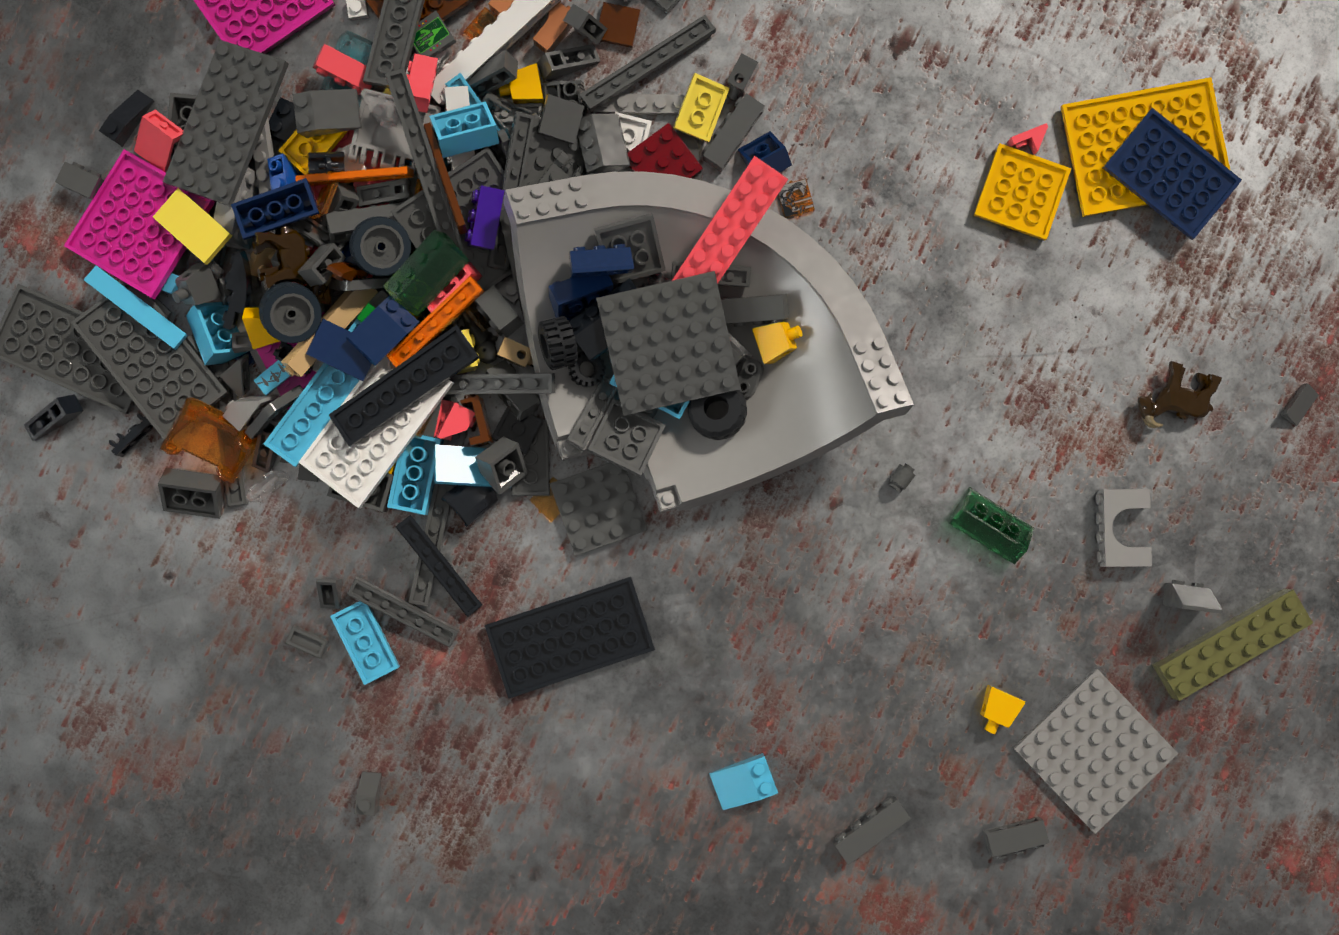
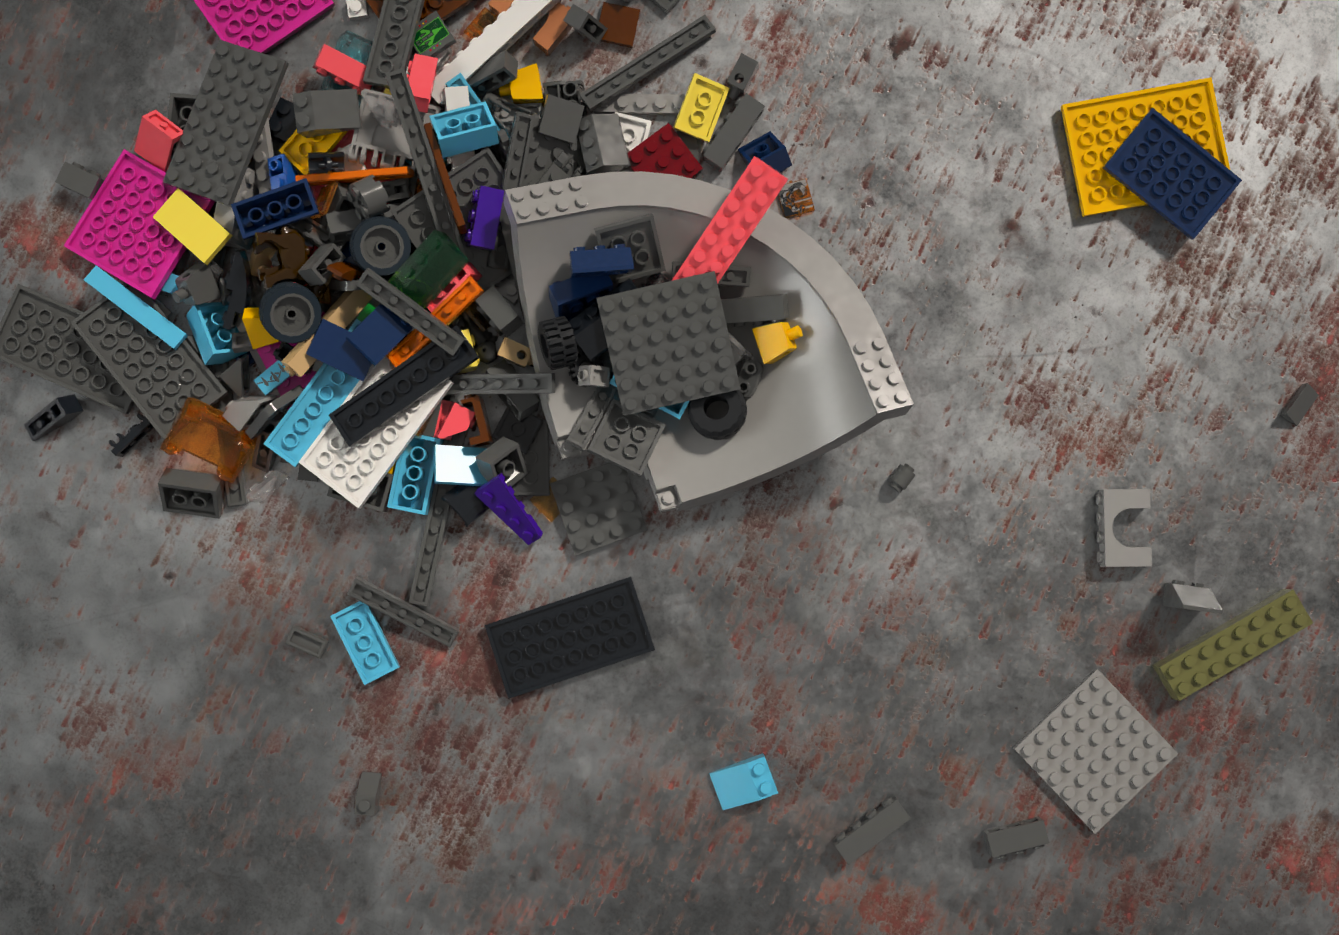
(126, 117): black slope -> none
(329, 592): dark grey slope -> none
(368, 197): none -> dark grey brick
(410, 311): none -> dark grey plate
(438, 565): black tile -> none
(504, 504): none -> dark purple wing
(566, 61): dark grey slope -> none
(593, 376): none -> light grey bracket
(992, 526): clear green slope -> none
(999, 708): yellow torso -> none
(1022, 192): yellow plate -> none
(1032, 137): coral slope -> none
(1180, 400): dark brown animal -> none

